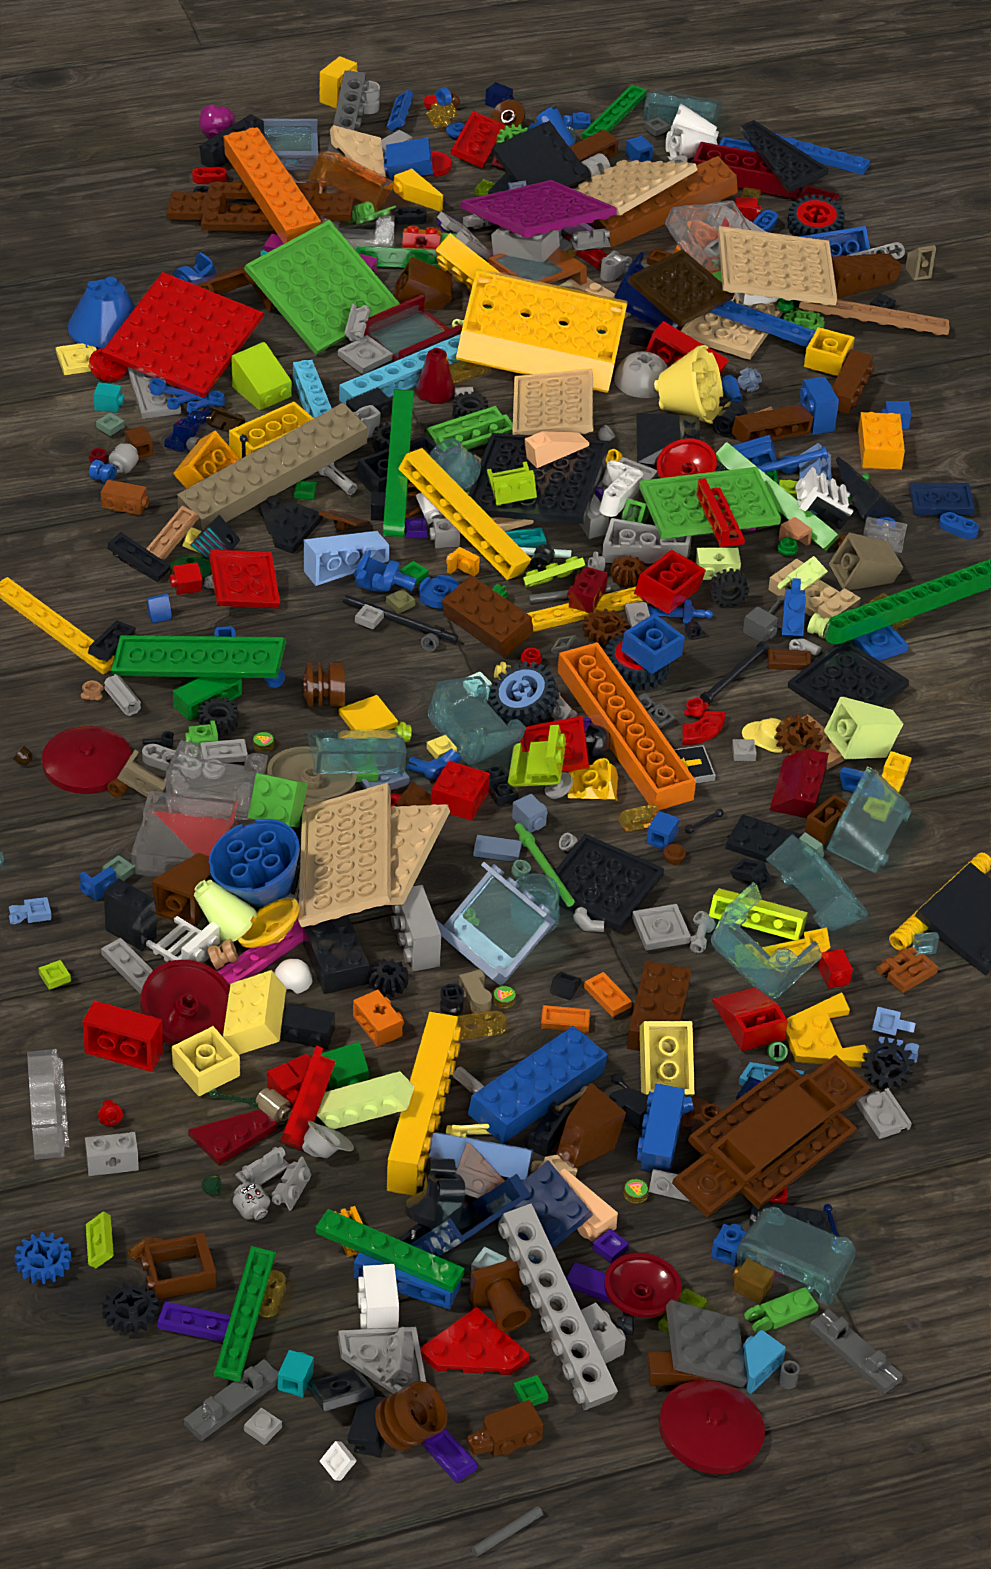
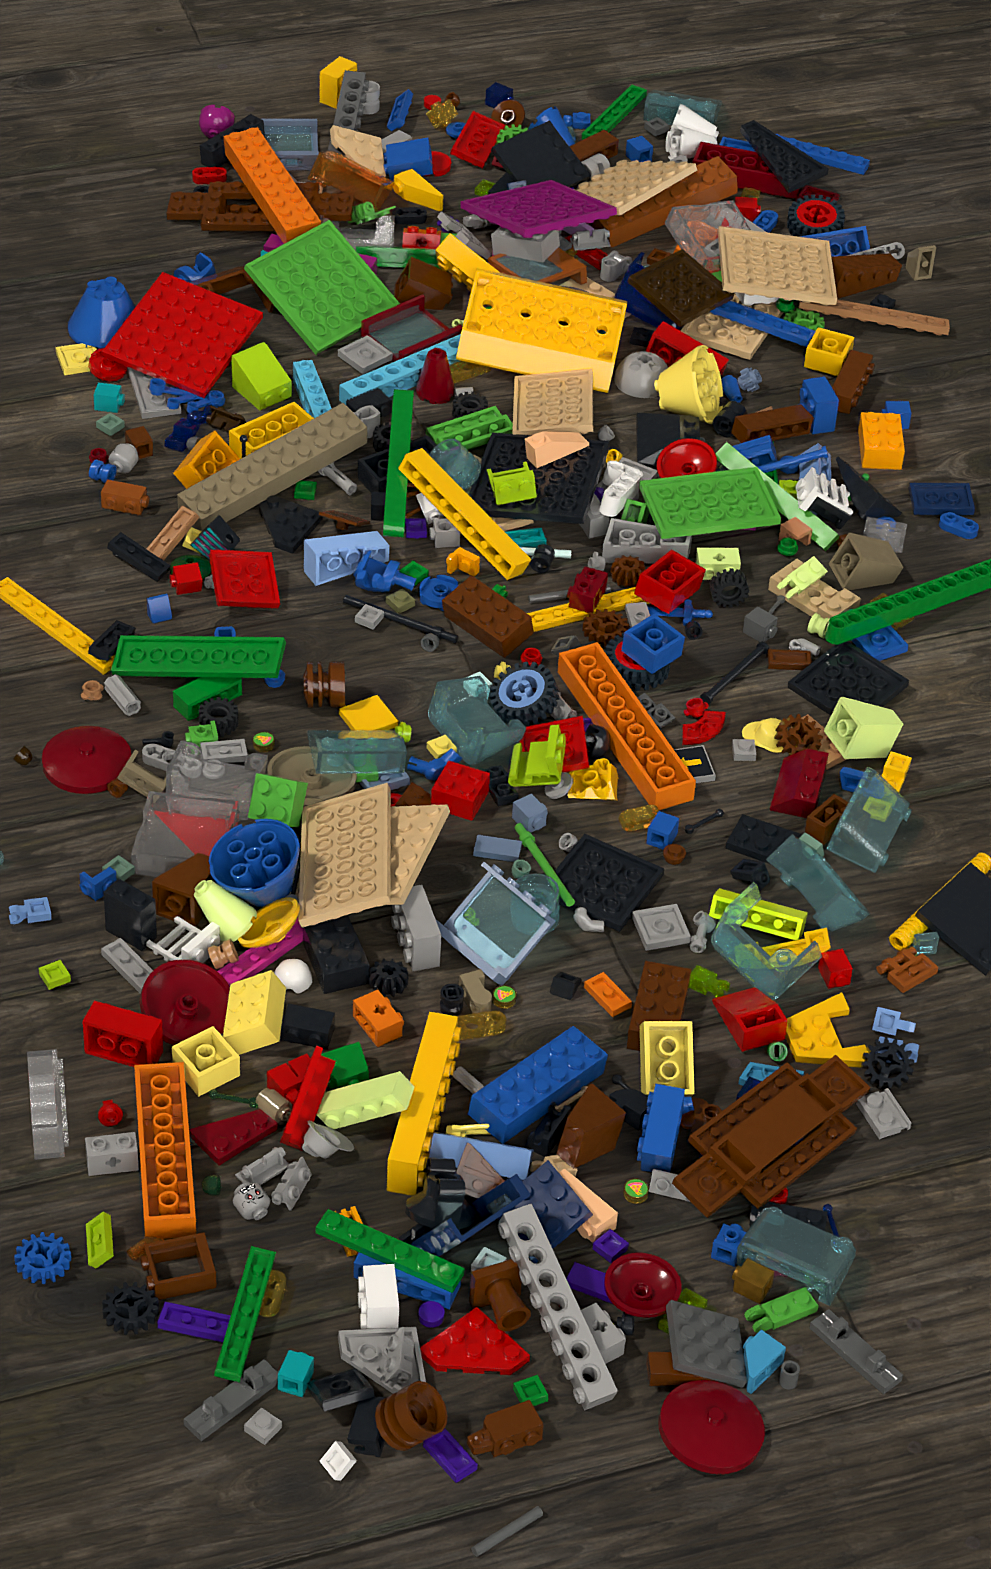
(165, 1150): none -> orange brick
(356, 322): light grey hinge -> none
(431, 1314): none -> dark purple tile
(443, 96): blue tile -> none
(535, 578): lime wing -> none
(564, 1018): orange tile -> none
(705, 980): none -> clear neon green plate
(715, 517): red fence -> none
(794, 610): blue hinge -> none

